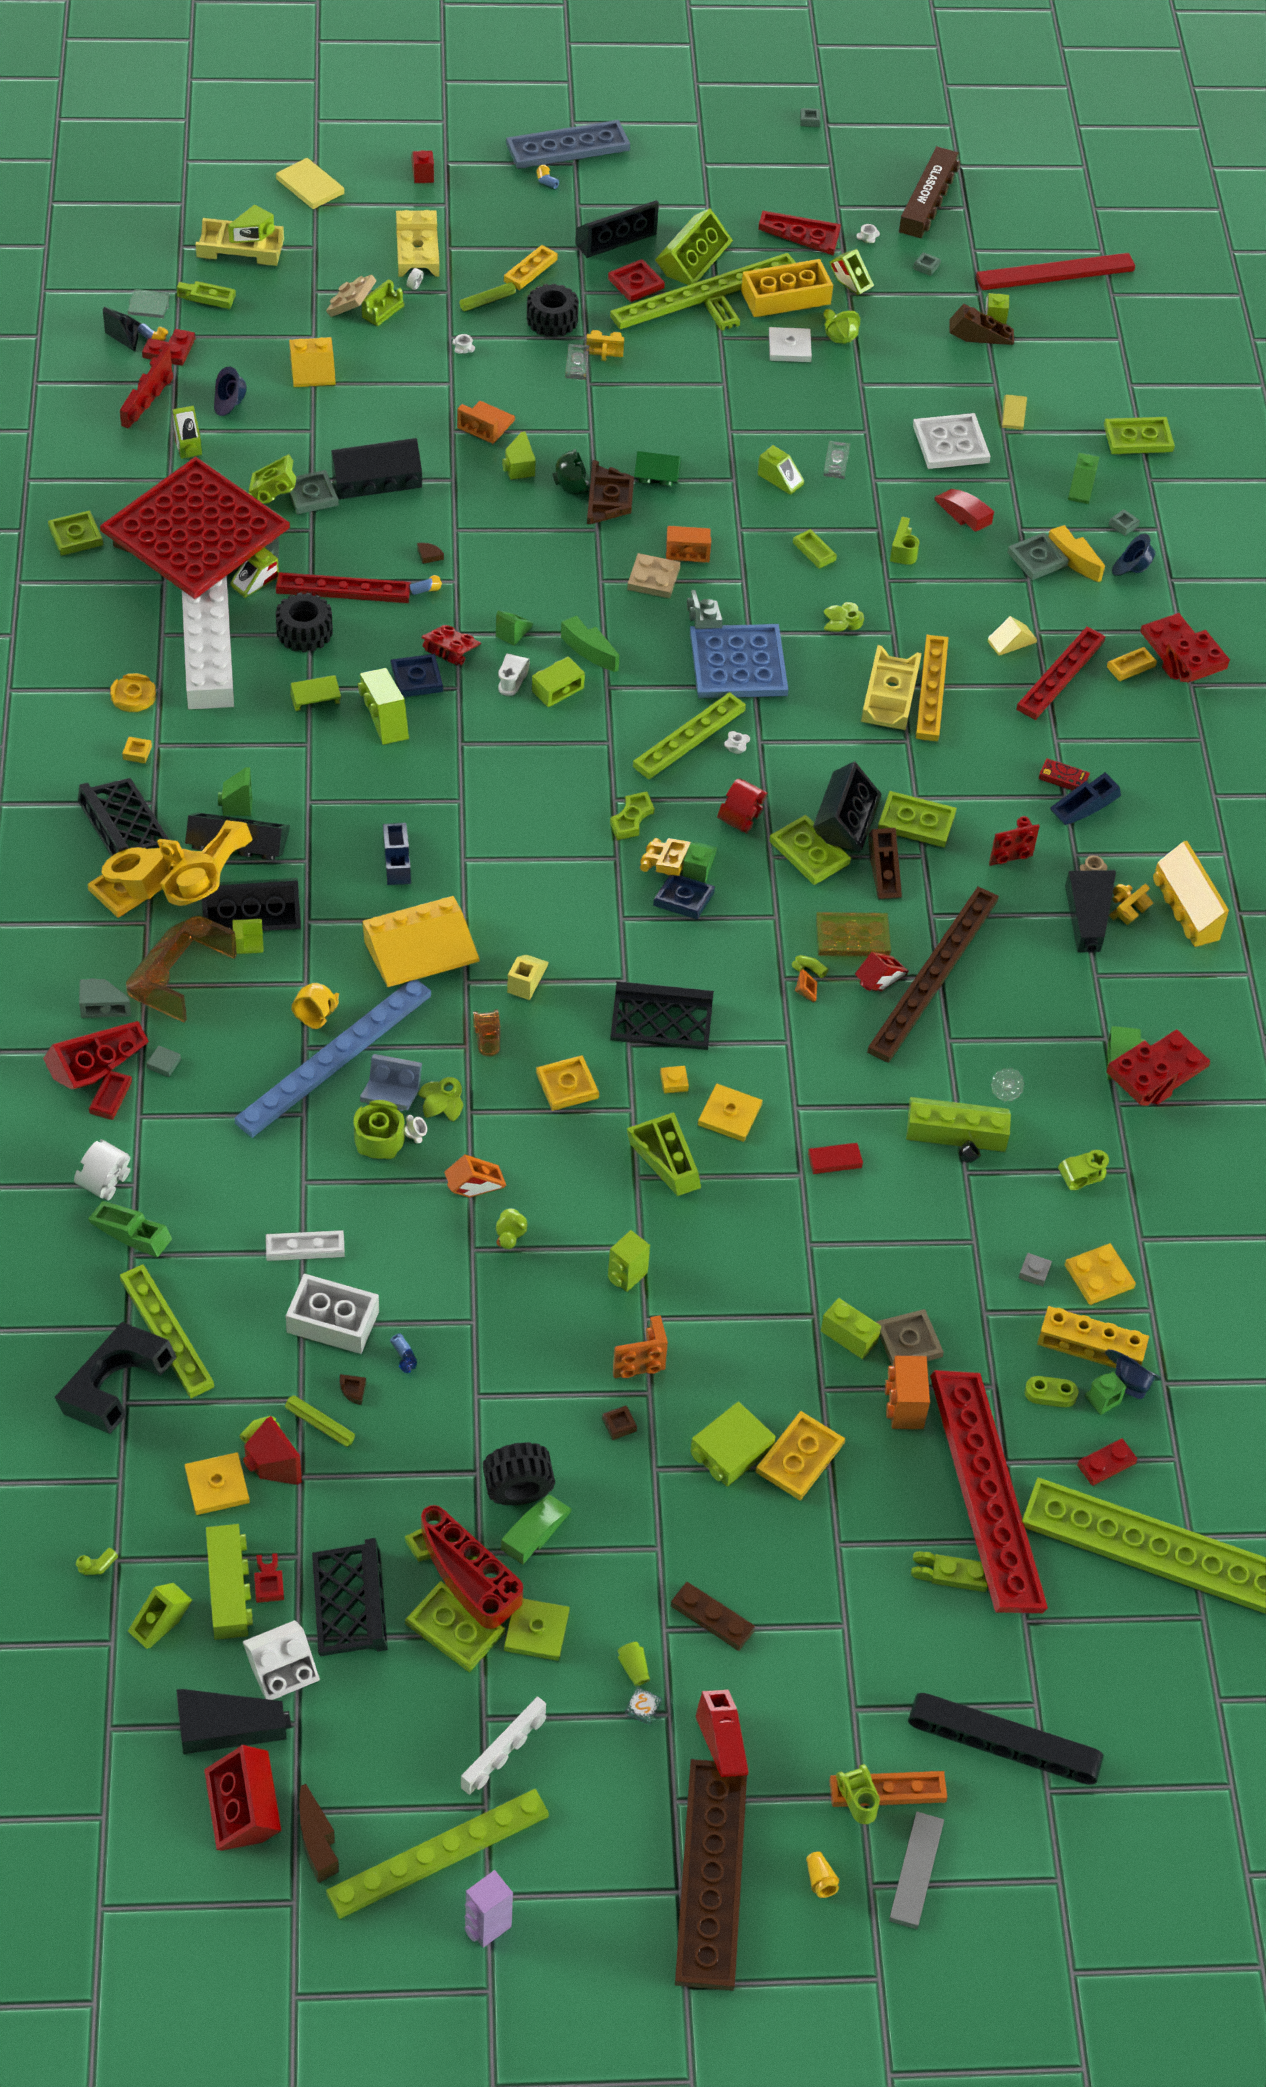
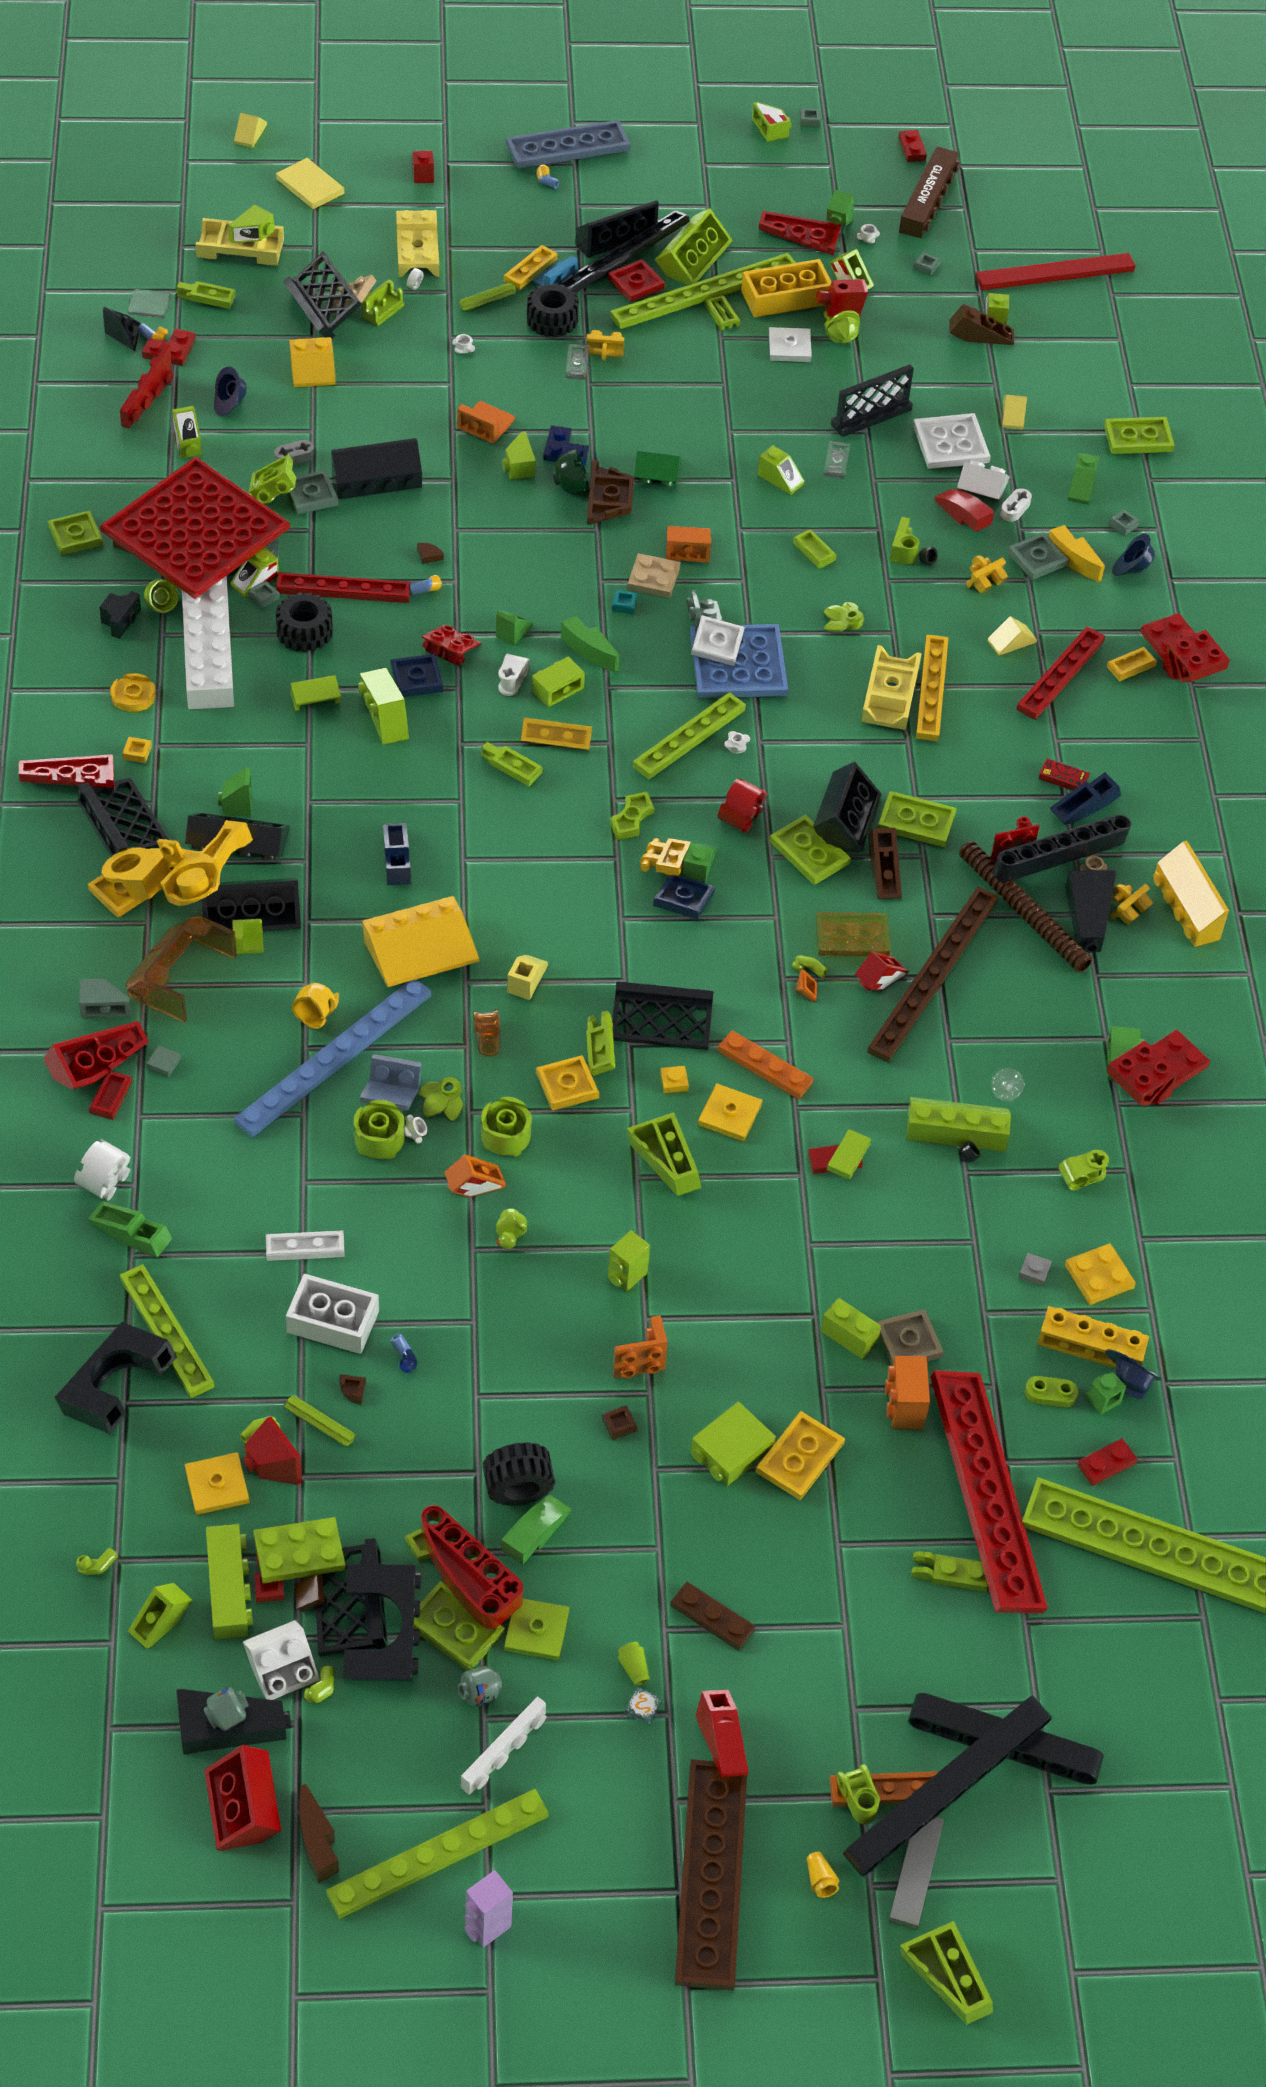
(94, 770): none -> red wing
(120, 612): none -> black brick
(161, 595): none -> lime helmet
(226, 1708): none -> sand green head
(249, 130): none -> light yellow slope
(263, 594): none -> sand green tile
(296, 451): none -> light grey beam
(299, 1550): none -> lime plate
(304, 297): none -> black fence
(309, 1593): none -> reddish brown tile
(323, 1688): none -> lime arm
(397, 1659): none -> black arch
(480, 1686): none -> sand green head
(506, 1126): none -> lime brick
(512, 763): none -> lime hinge
(556, 733): none -> yellow plate
(557, 272): none -> dark azure panel
(559, 443): none -> clear blue plate
(600, 1044): none -> lime hinge
(624, 601): none -> teal tile
(625, 251): none -> black tile
(717, 640): none -> white plate
(765, 1064): none -> orange plate
(771, 121): none -> lime slope
(841, 208): none -> bright green slope
(843, 296): none -> red torso
(849, 1154): none -> lime tile
(878, 409): none -> black fence
(912, 145): none -> red plate
(928, 555): none -> black hinge
(947, 1786): none -> black beam
(949, 1970): none -> lime wedge
(983, 481): none -> white slope
(983, 571): none -> yellow hips
(1013, 503): none -> white beam
(1027, 908): none -> reddish brown piece
(1061, 848): none -> black beam

